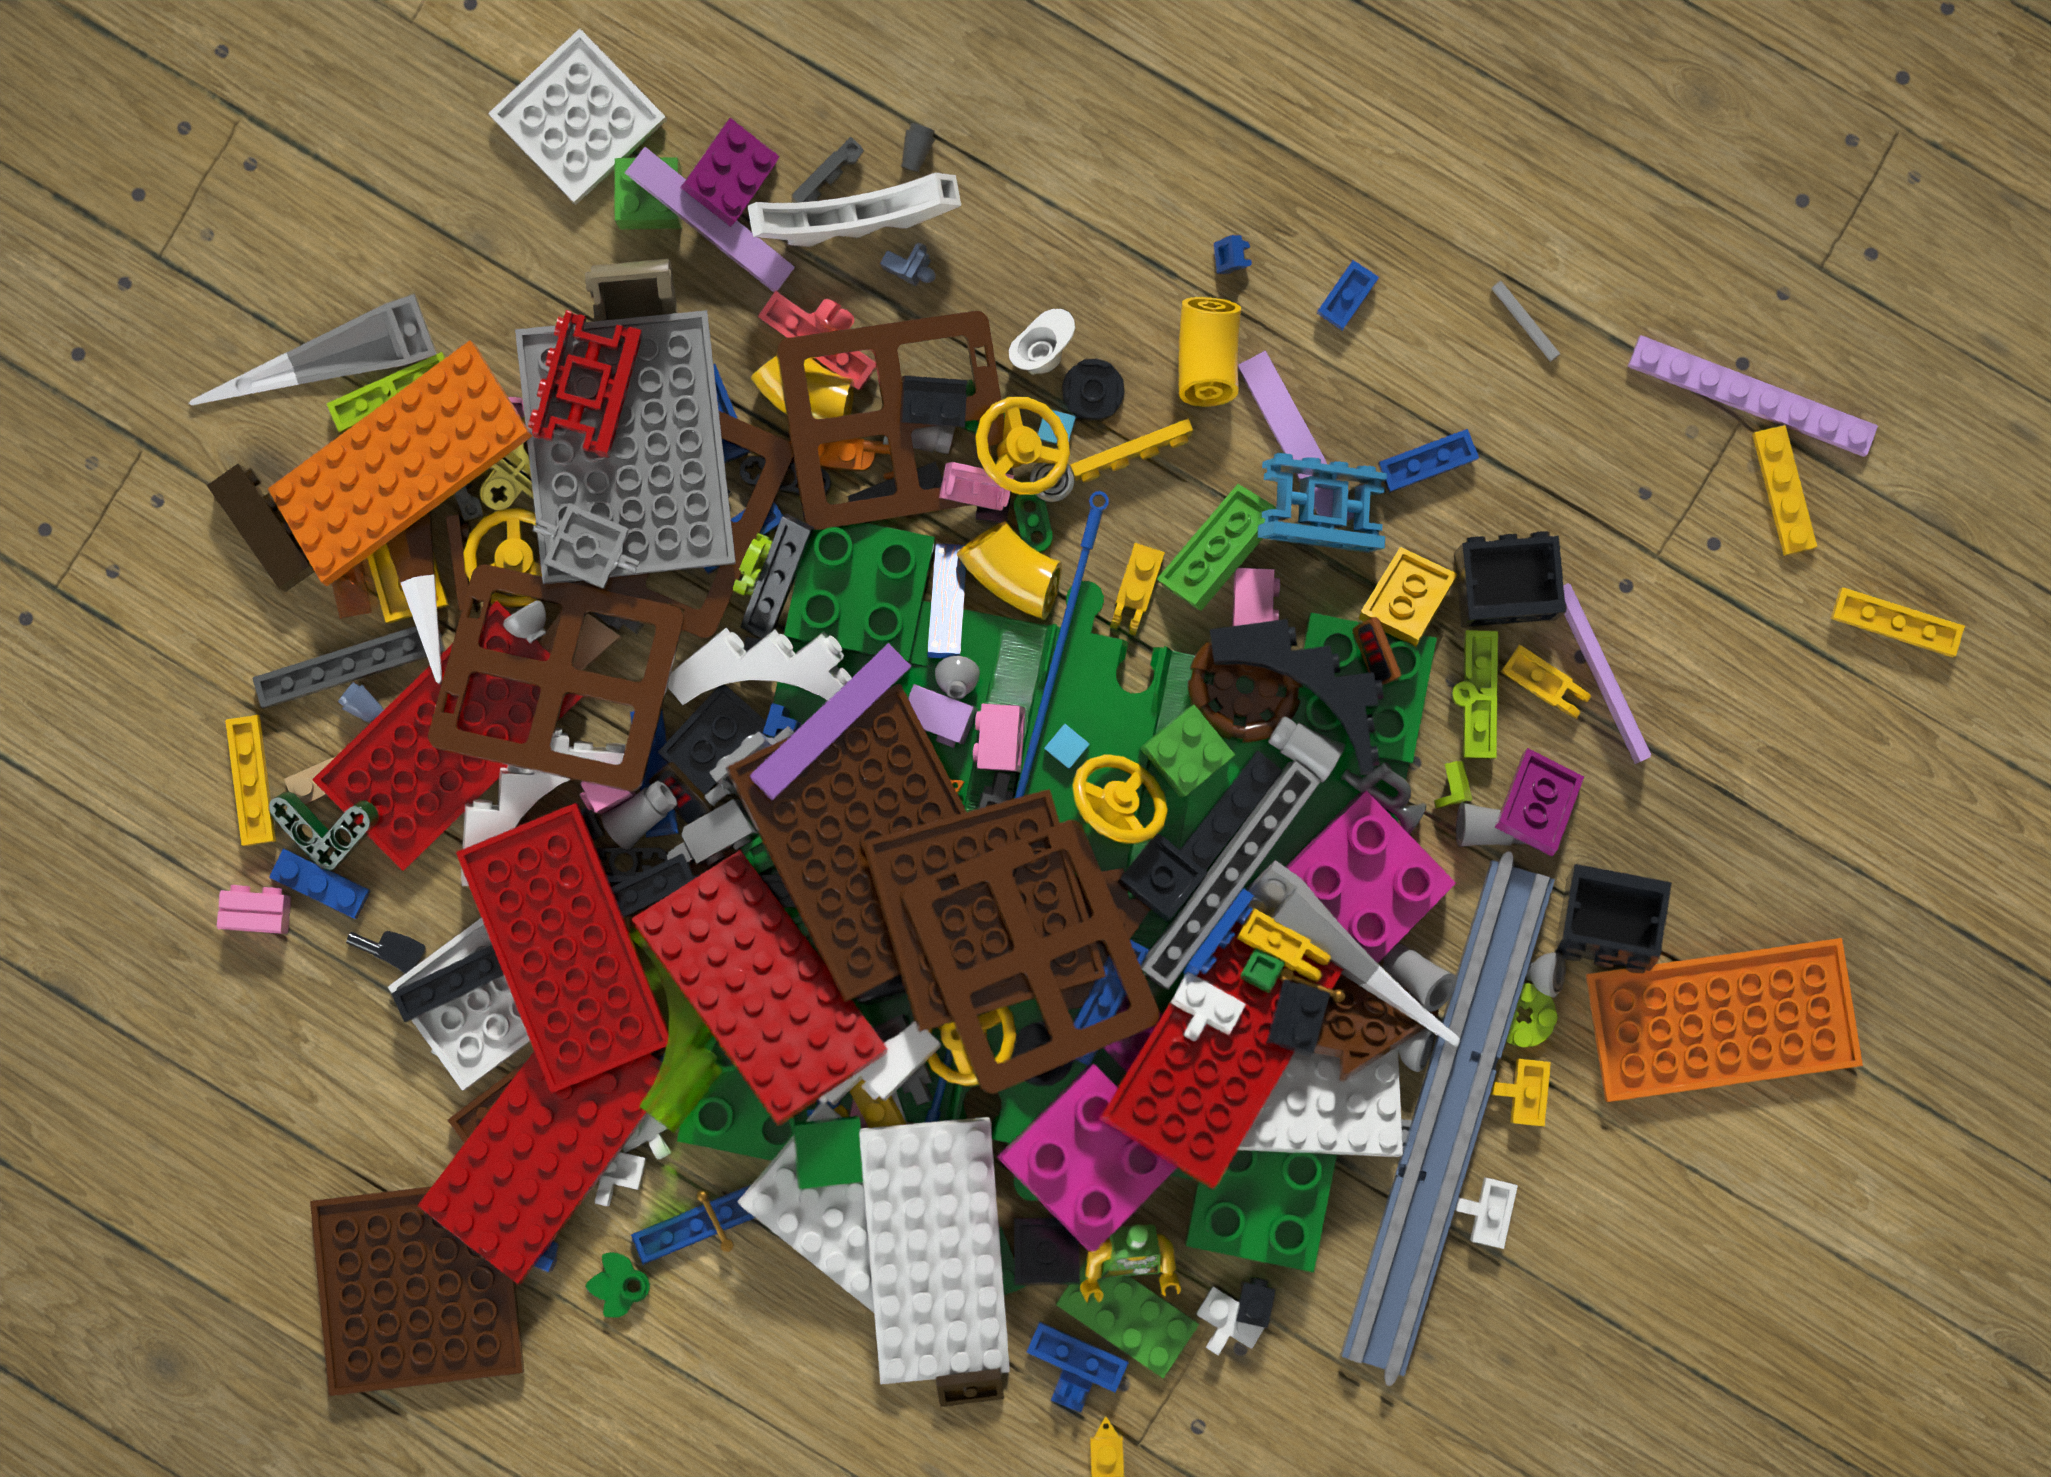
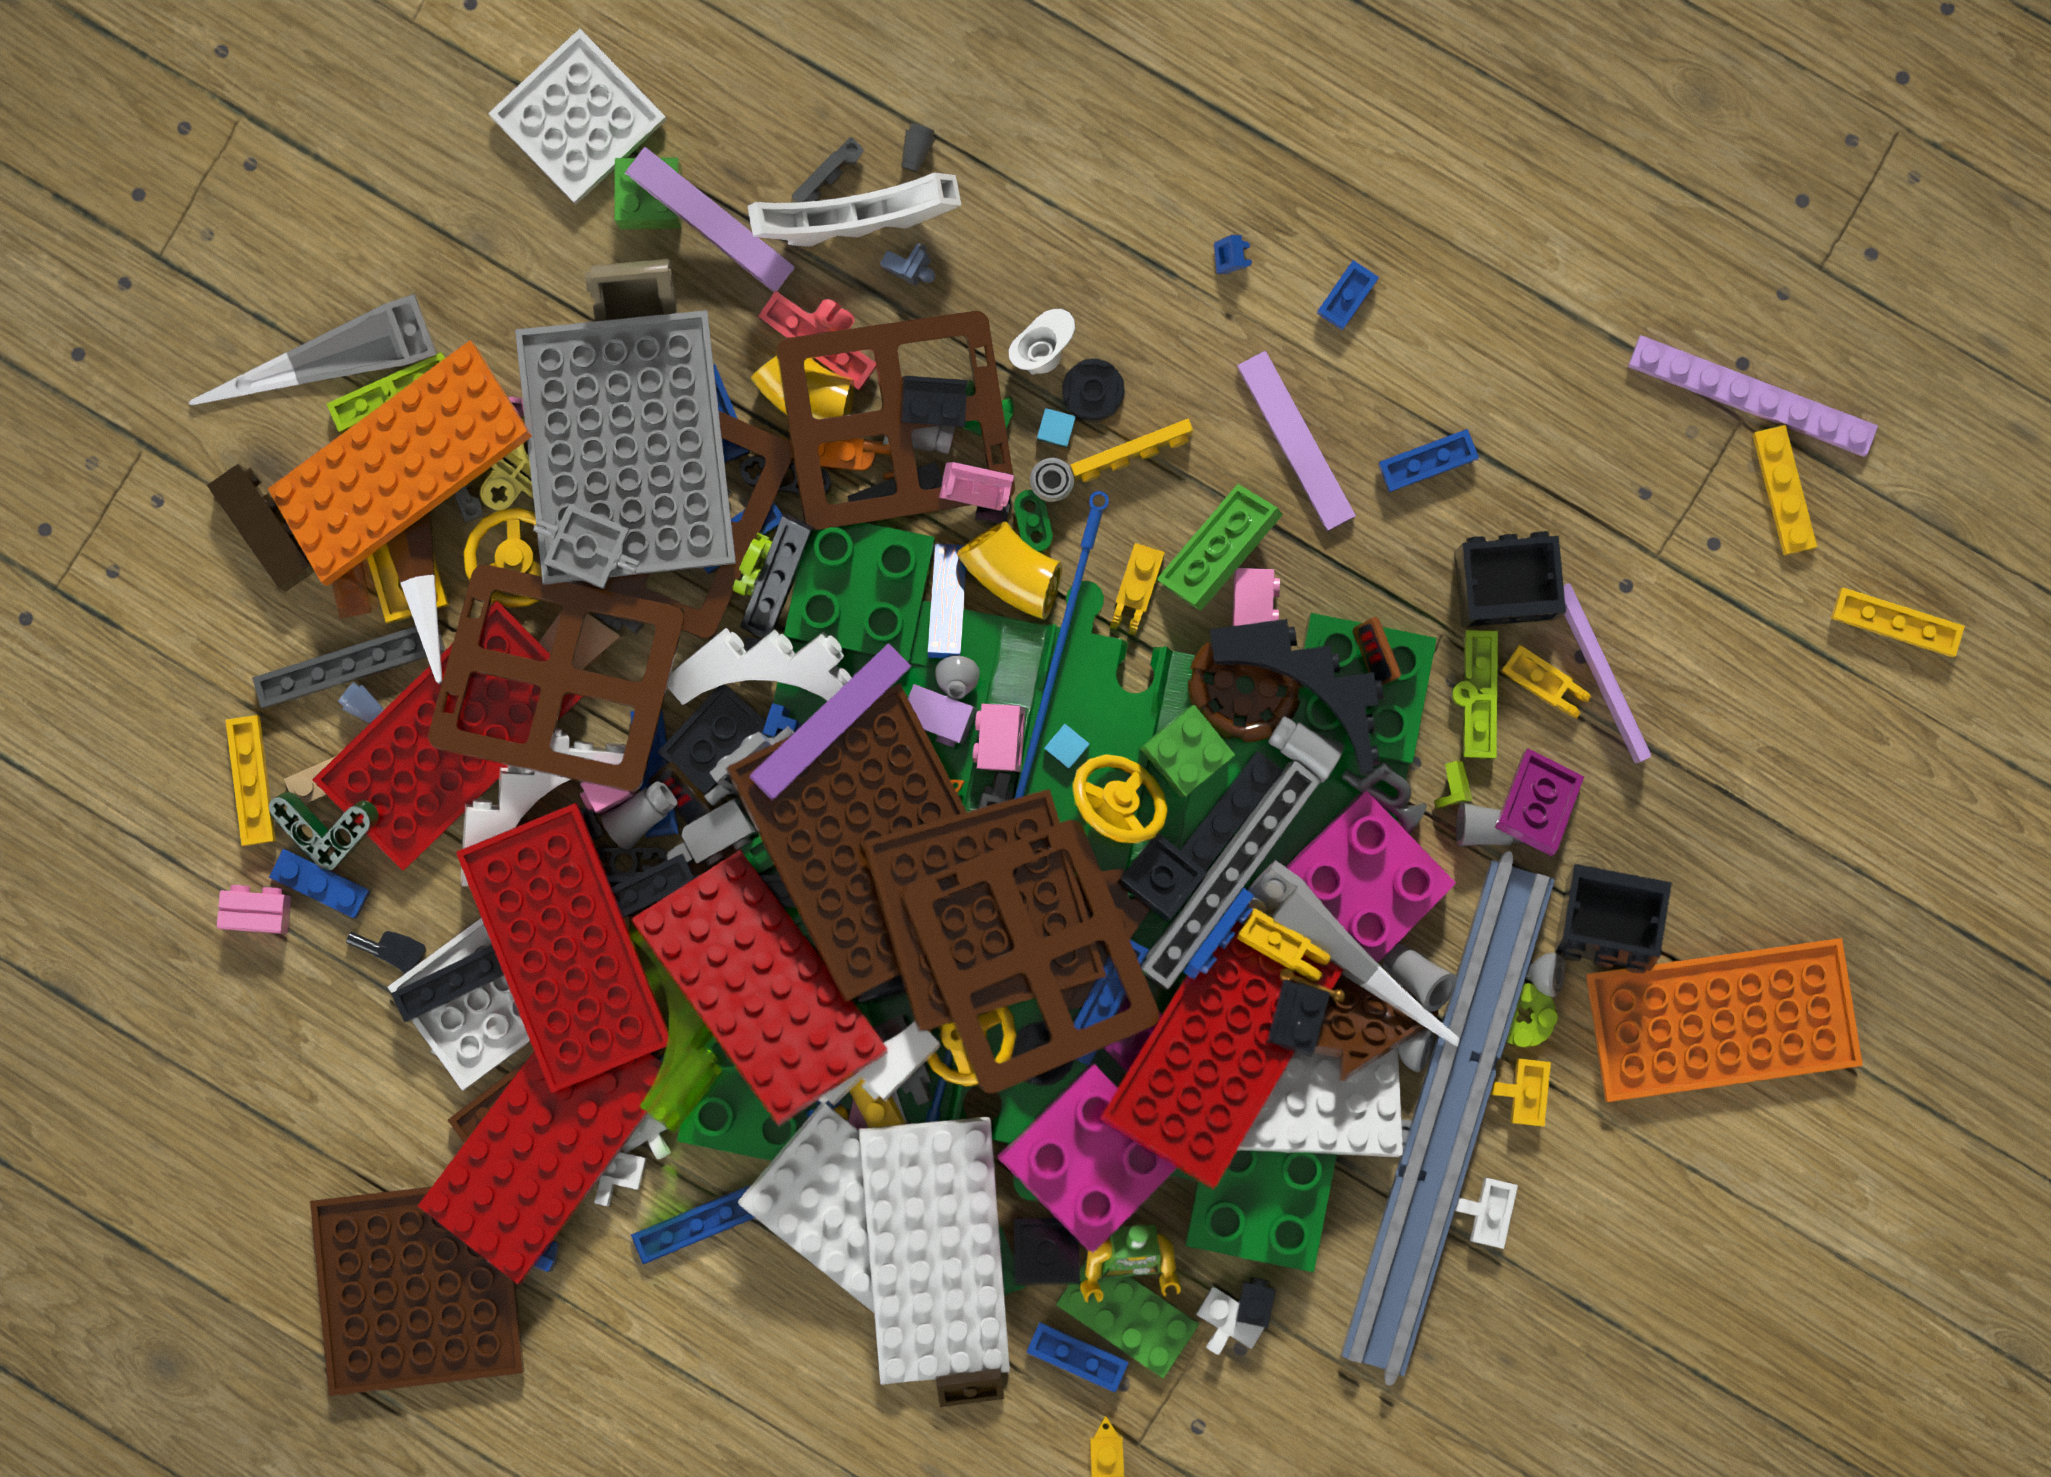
(458, 534): reddish brown plate -> none
(527, 622): light grey brick -> none
(611, 390): red fence -> none
(613, 1285): green plate -> none
(726, 1244): pearl gold hinge -> none
(730, 172): magenta plate -> none
(828, 1152): green tile -> none
(1022, 445): yellow piece -> none
(1071, 1391): blue tile -> none
(1207, 1006): white plate -> none
(1208, 351): yellow brick -> none
(1262, 970): green tile -> none
(1321, 528): dark azure fence -> none
(1408, 596): yellow plate -> none
(1525, 321): light grey bar -> none

